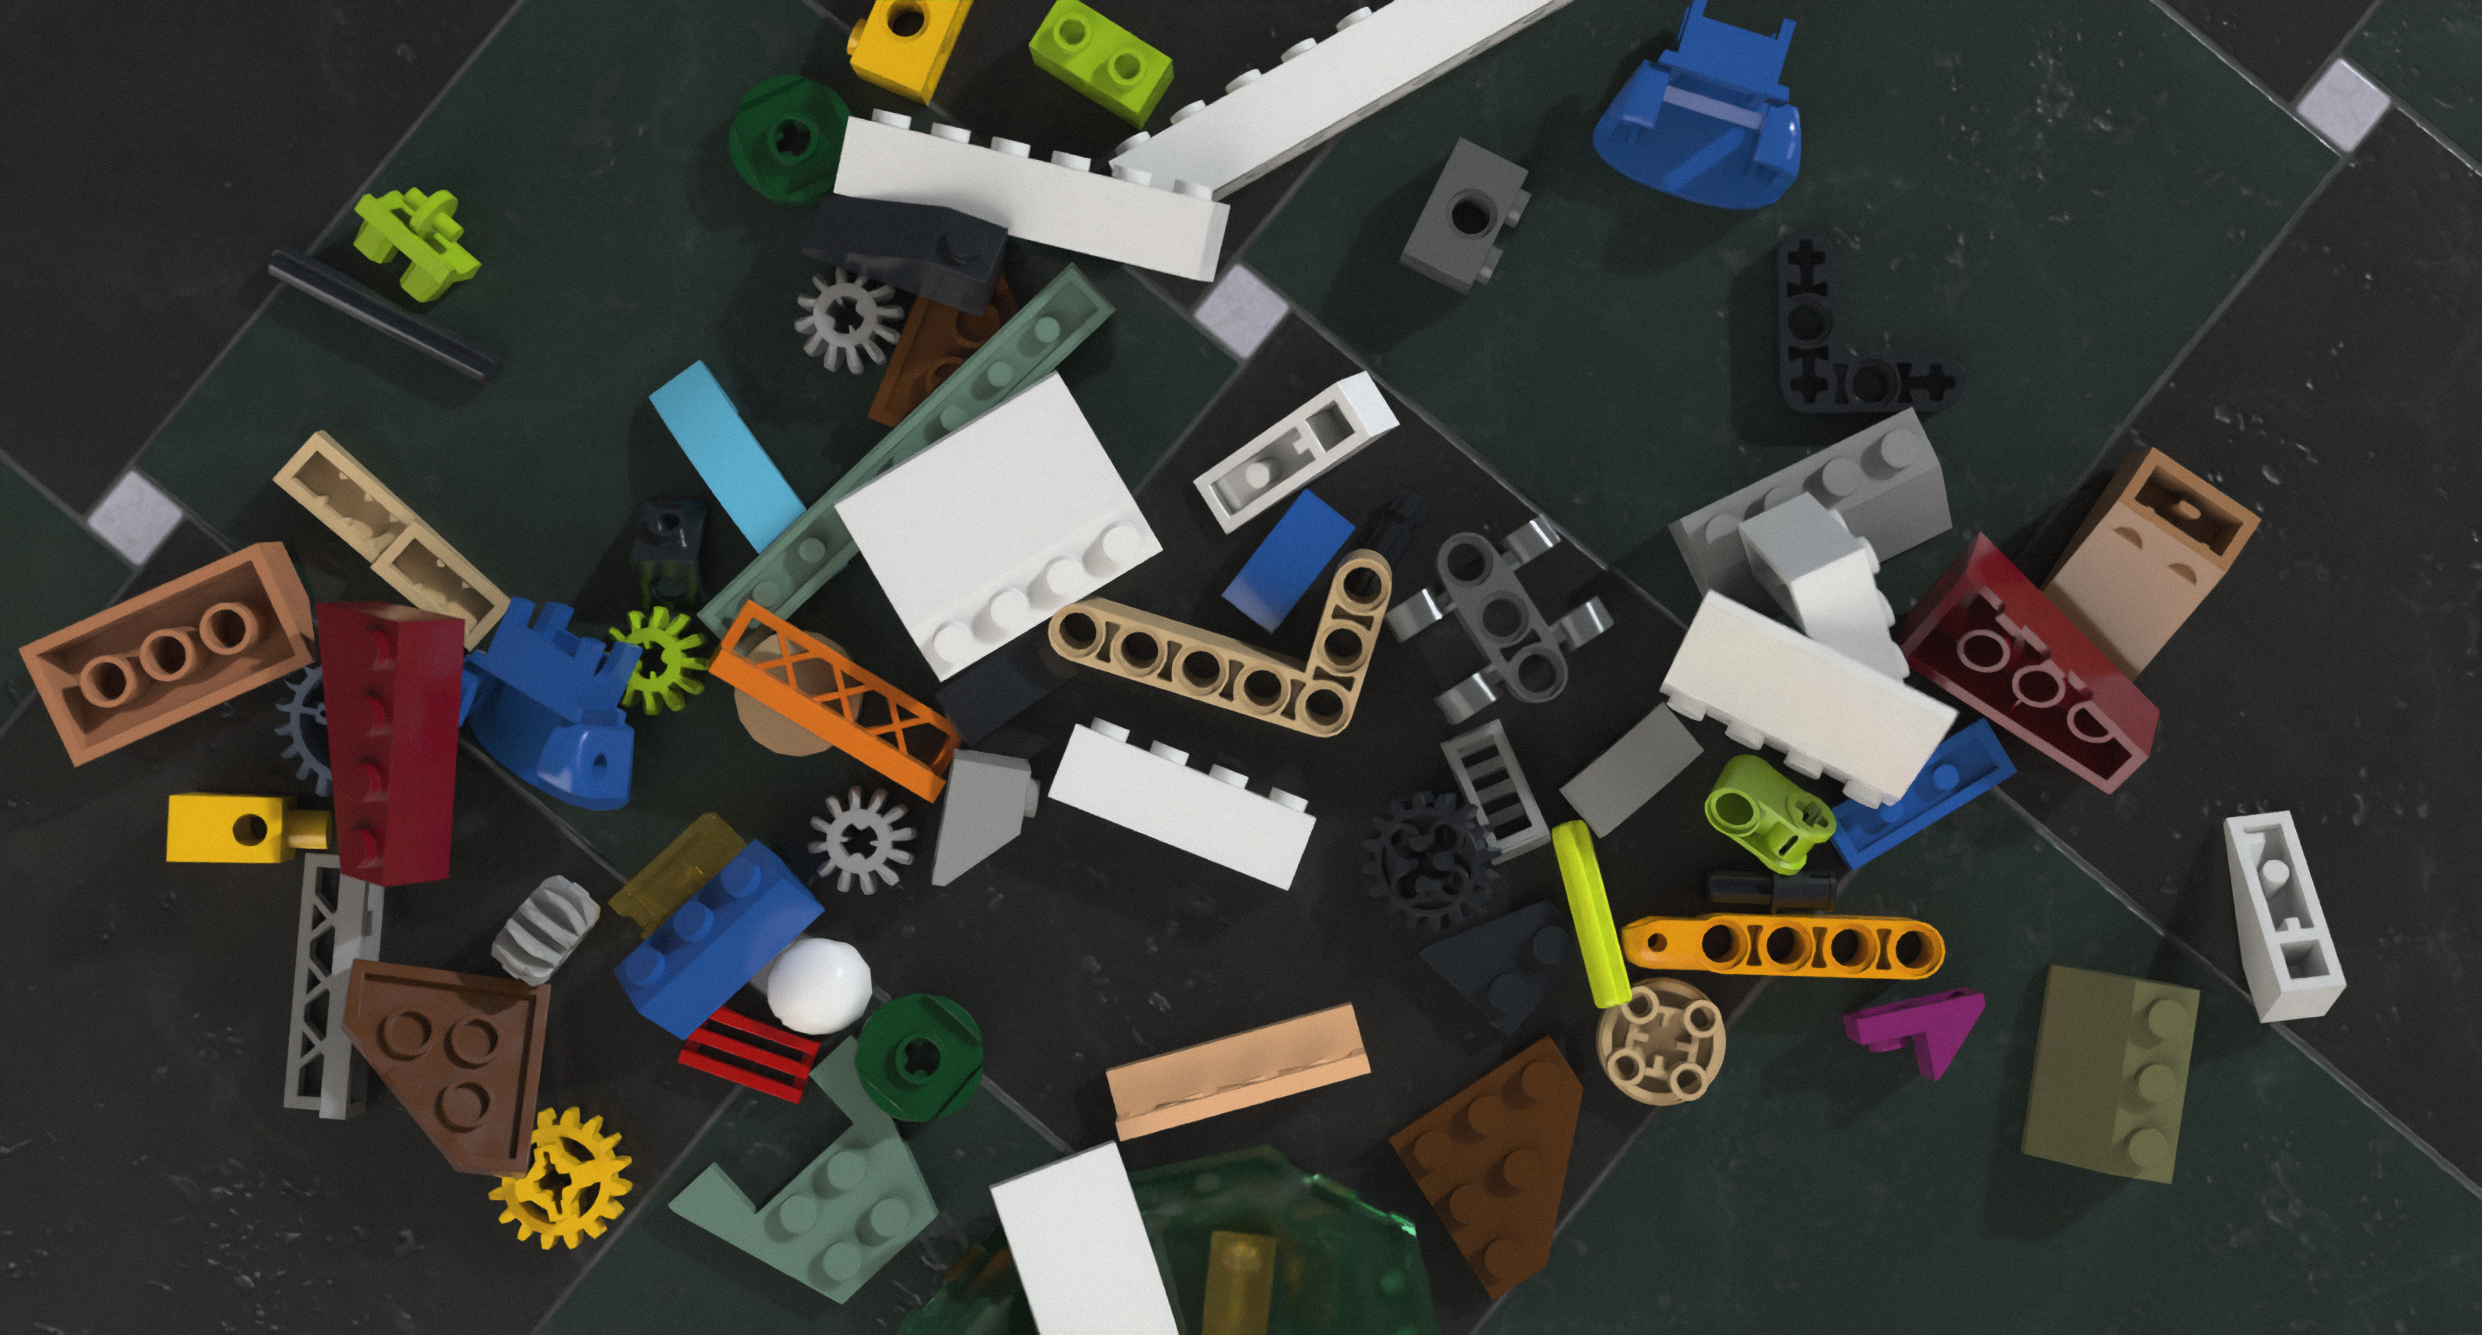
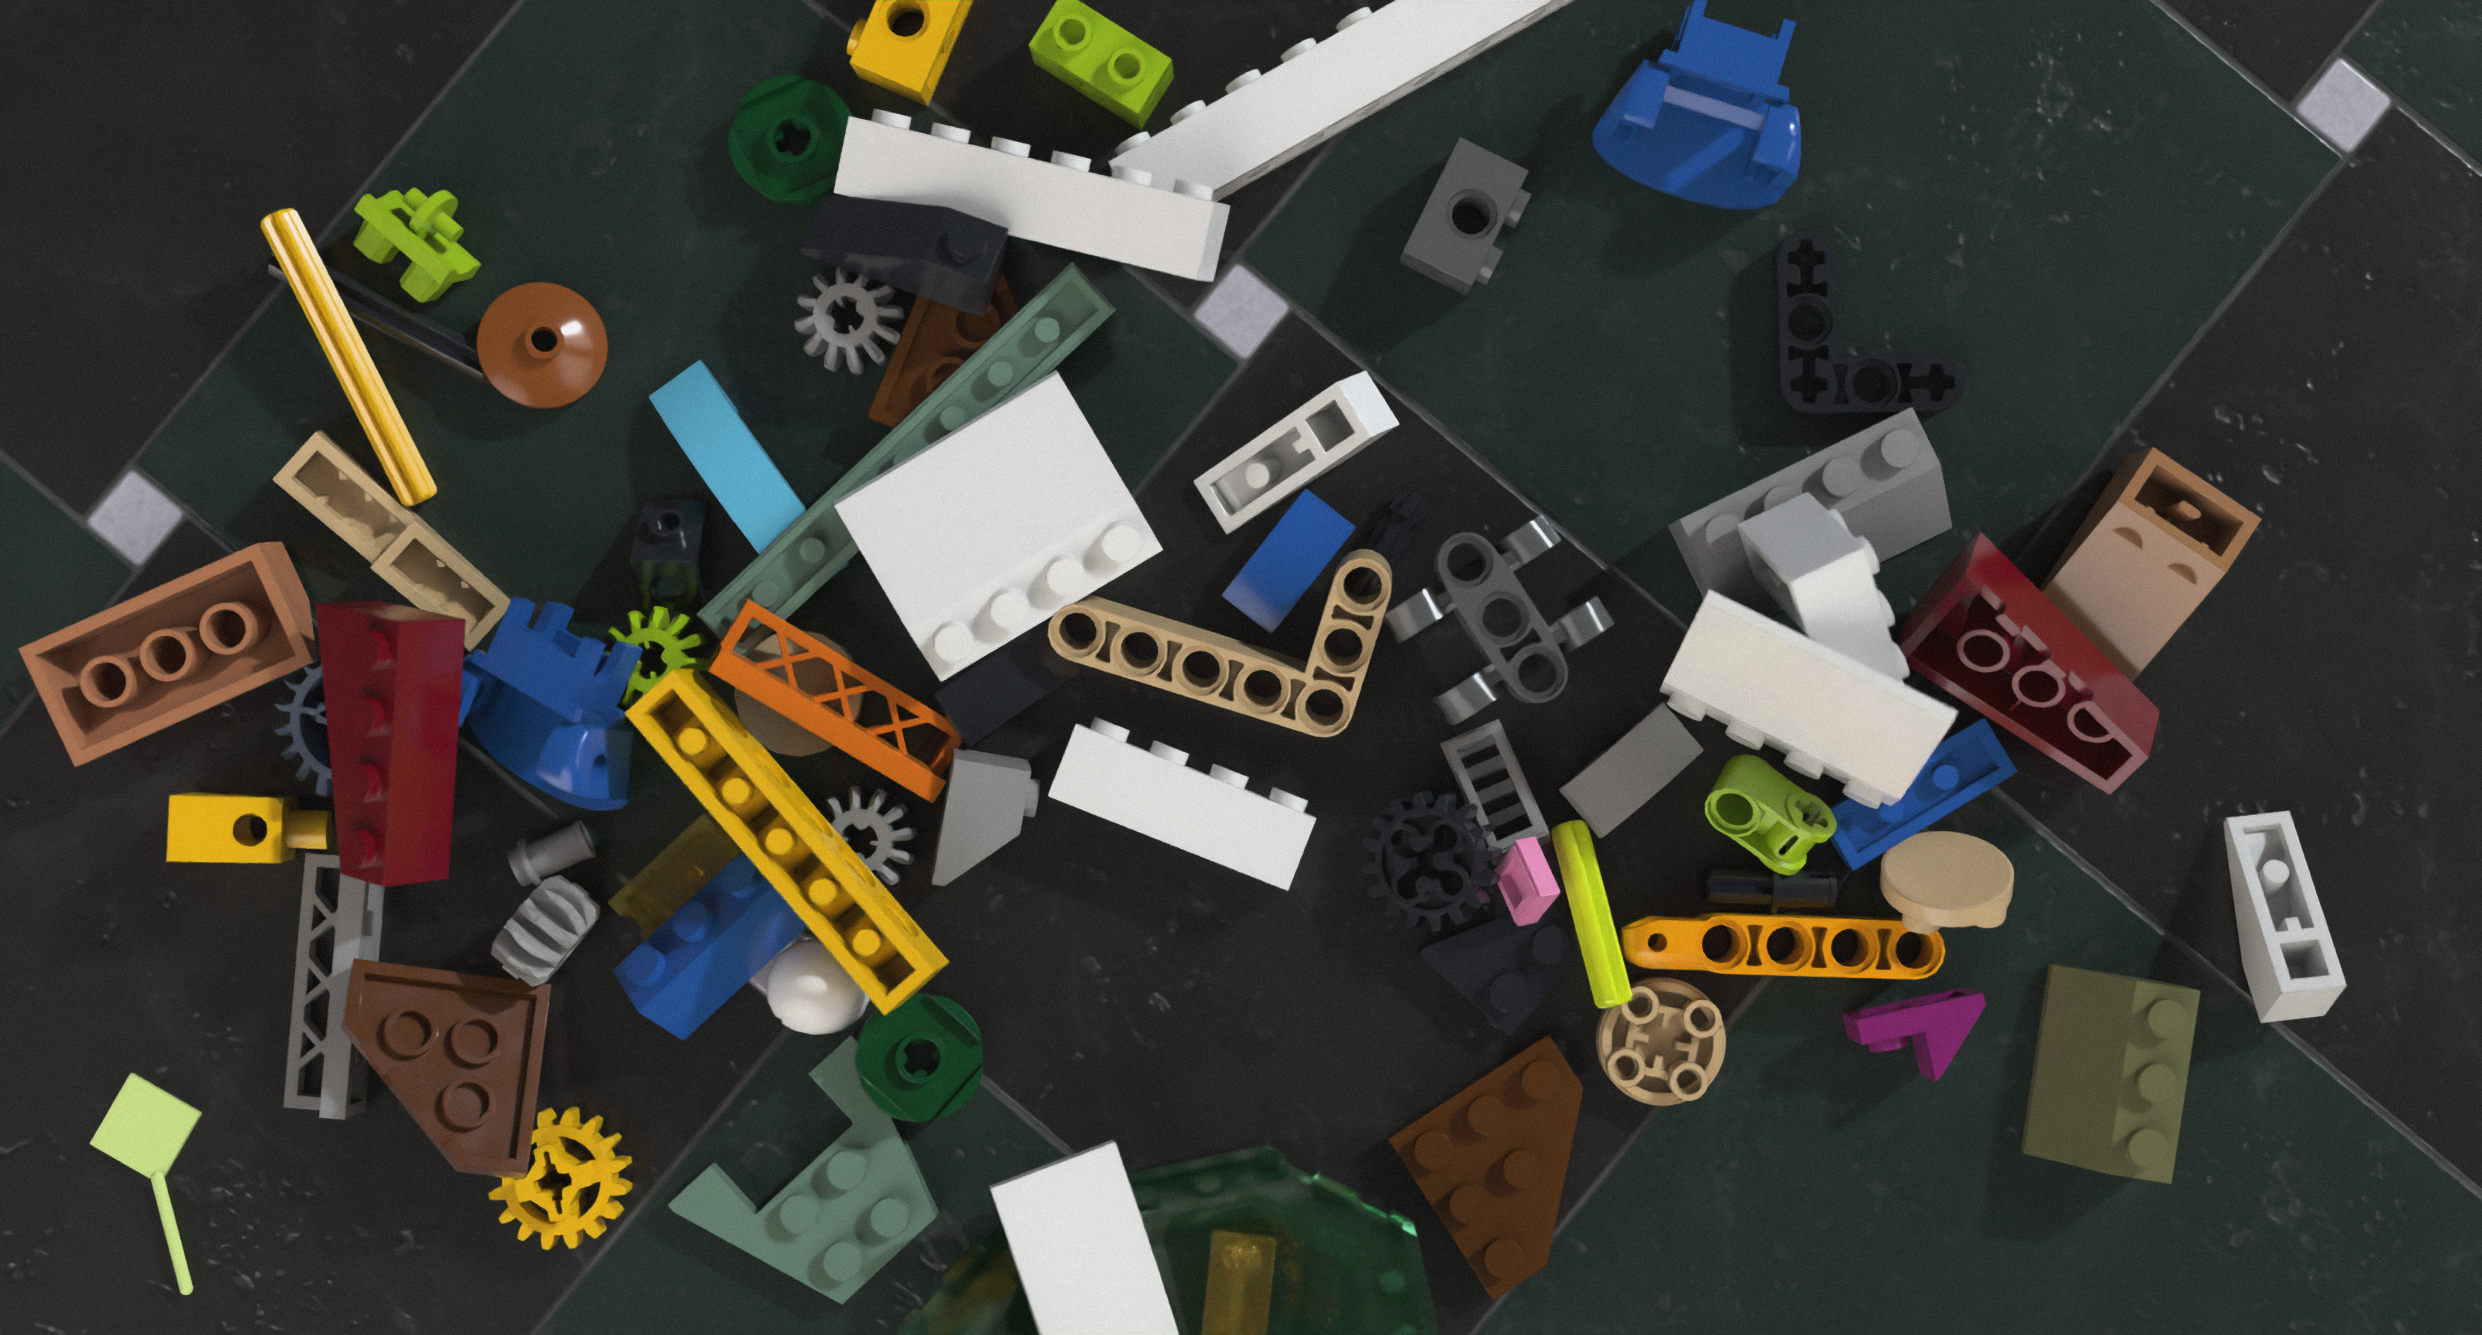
(147, 1133): none -> yellowish green piece
(348, 356): none -> yellow axle
(535, 376): none -> dark orange dish
(550, 853): none -> light grey pin
(787, 838): none -> yellow brick
(791, 1092): red tile -> none
(1237, 1071): light nougat fence -> none
(1526, 881): none -> bright pink tile
(1947, 881): none -> tan tile

